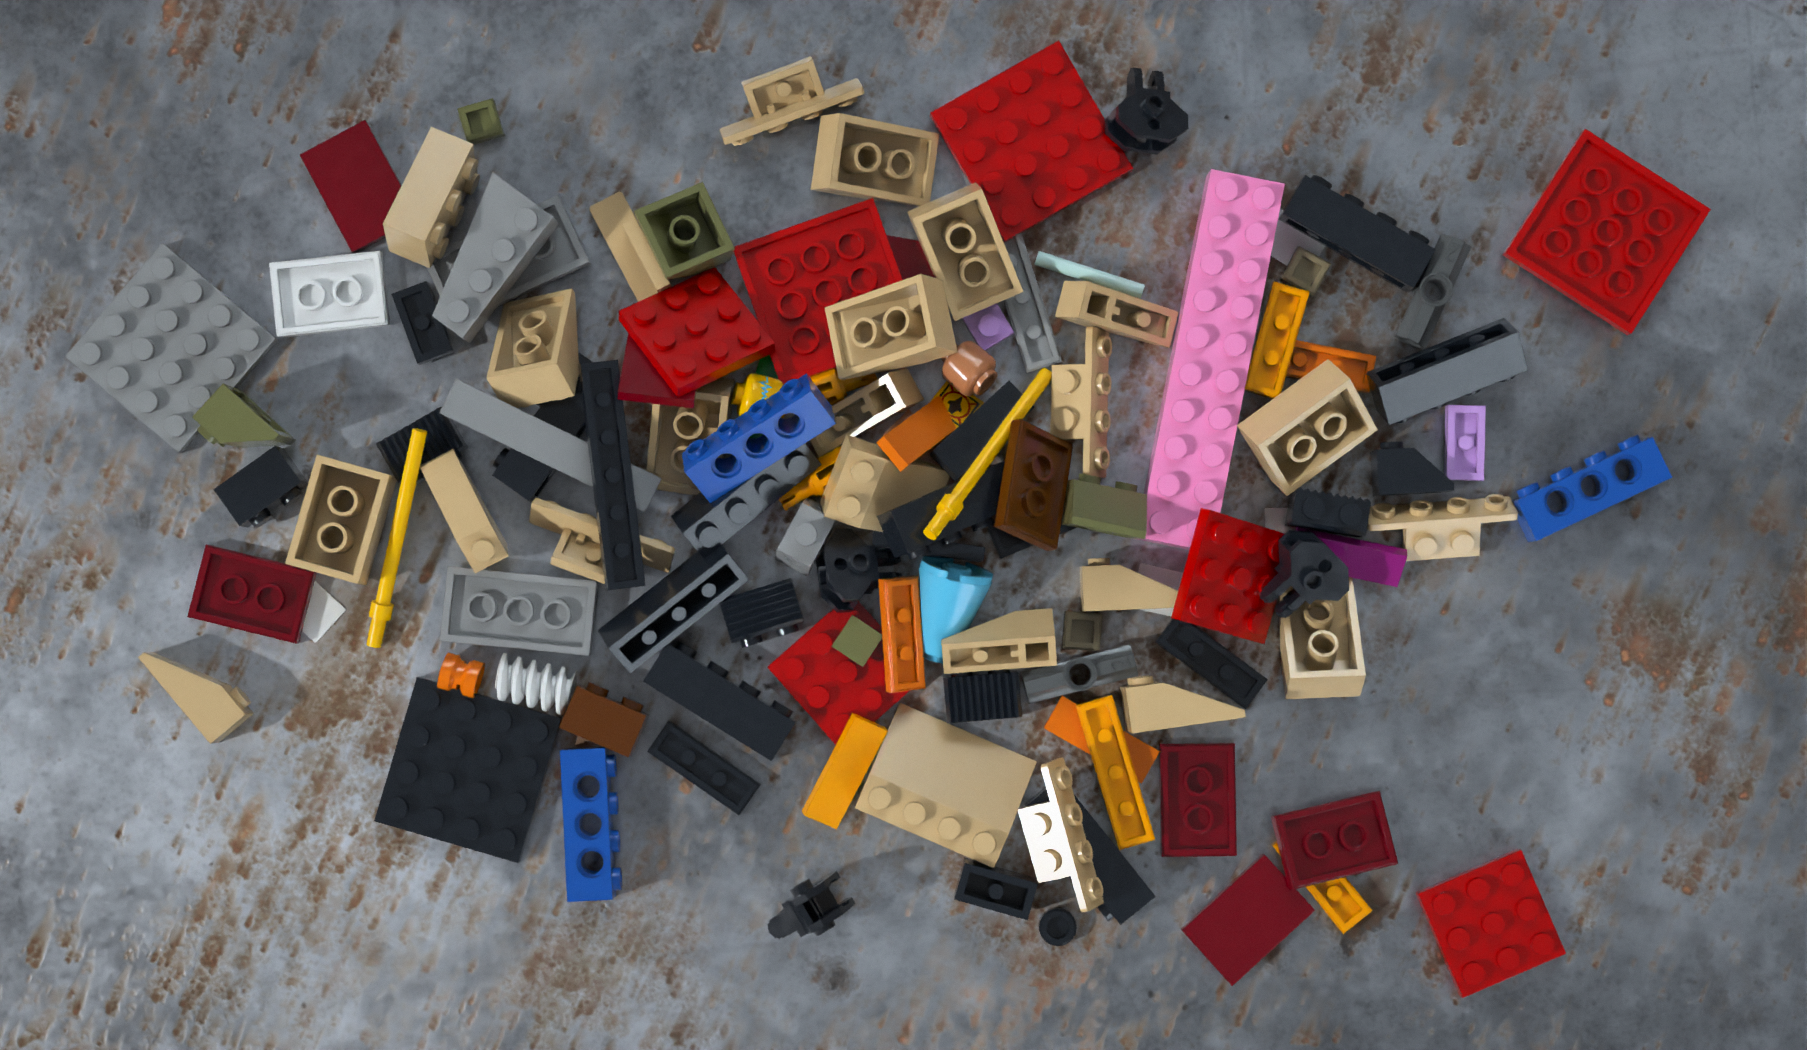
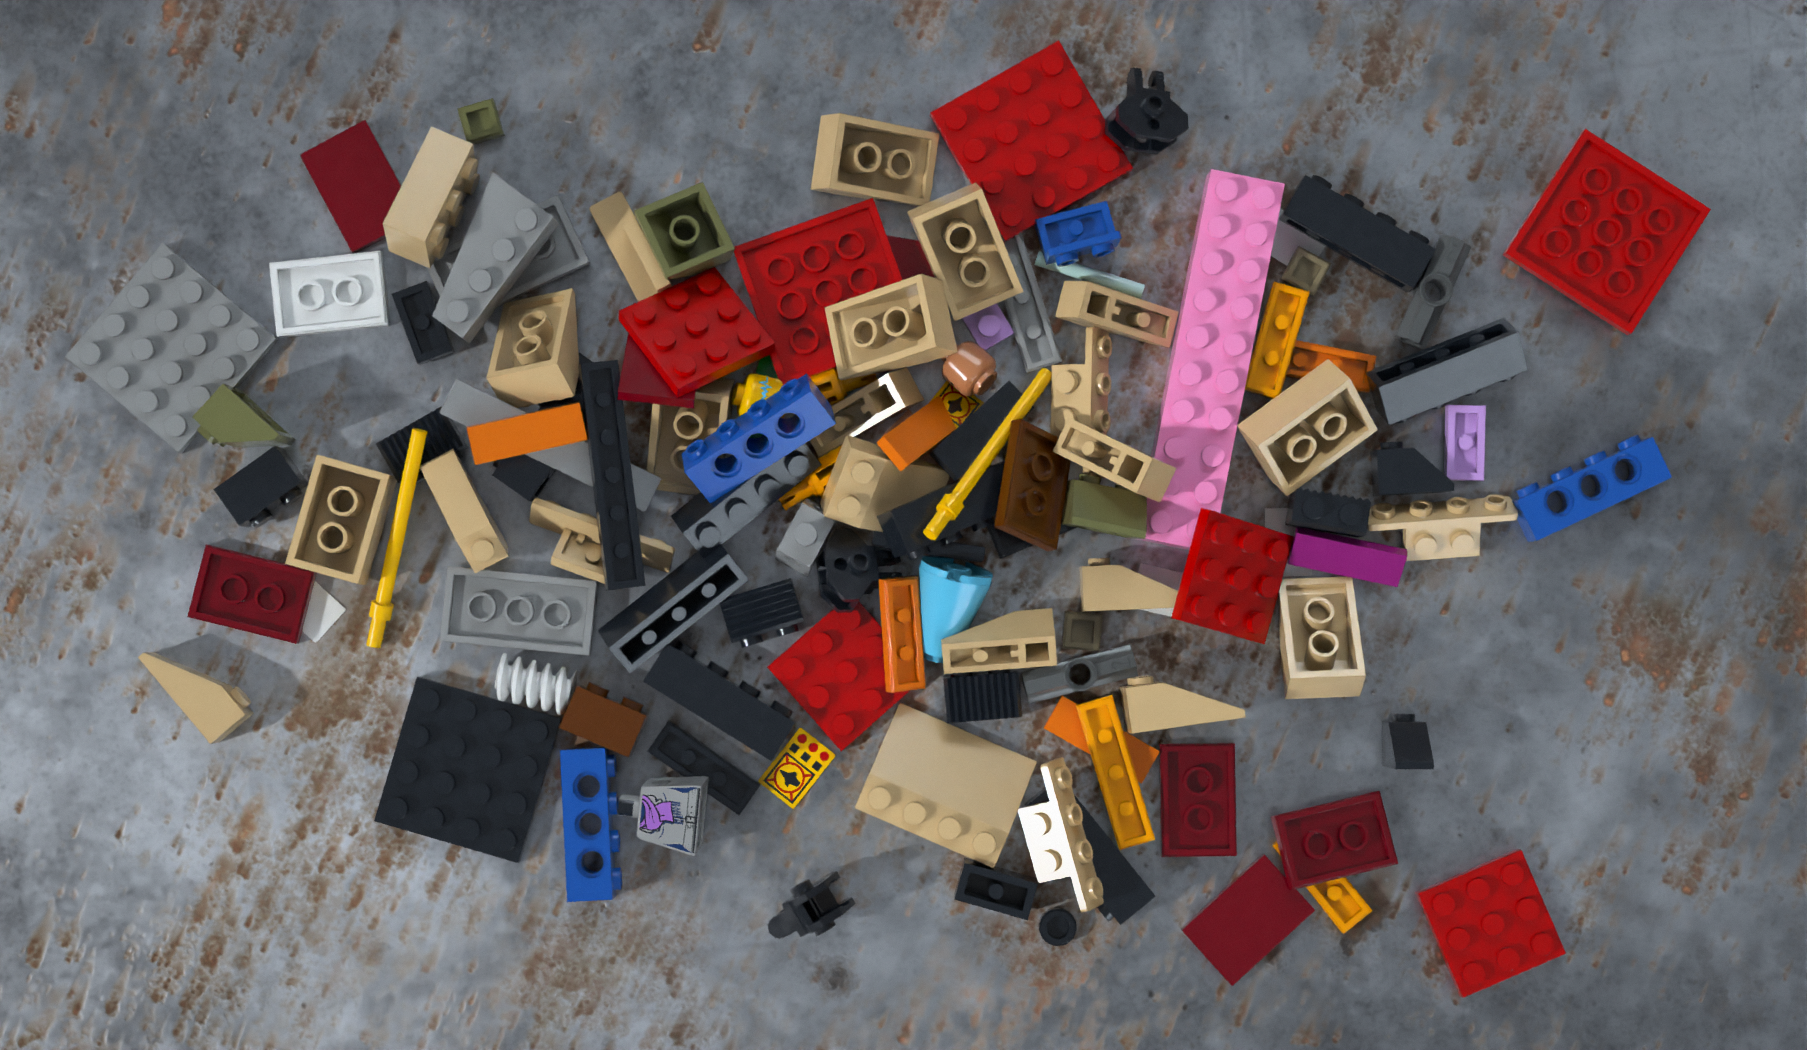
(458, 674): orange wheel -> none
(526, 433): none -> orange tile
(669, 812): none -> torso
(786, 96): tan bracket -> none
(796, 768): none -> yellow sticker
(844, 771): light orange tile -> none
(857, 640): olive tile -> none
(1077, 233): none -> blue bracket
(1114, 460): none -> tan slope
(1211, 661): black tile -> none
(1309, 569): black hinge -> none
(1406, 743): none -> black slope

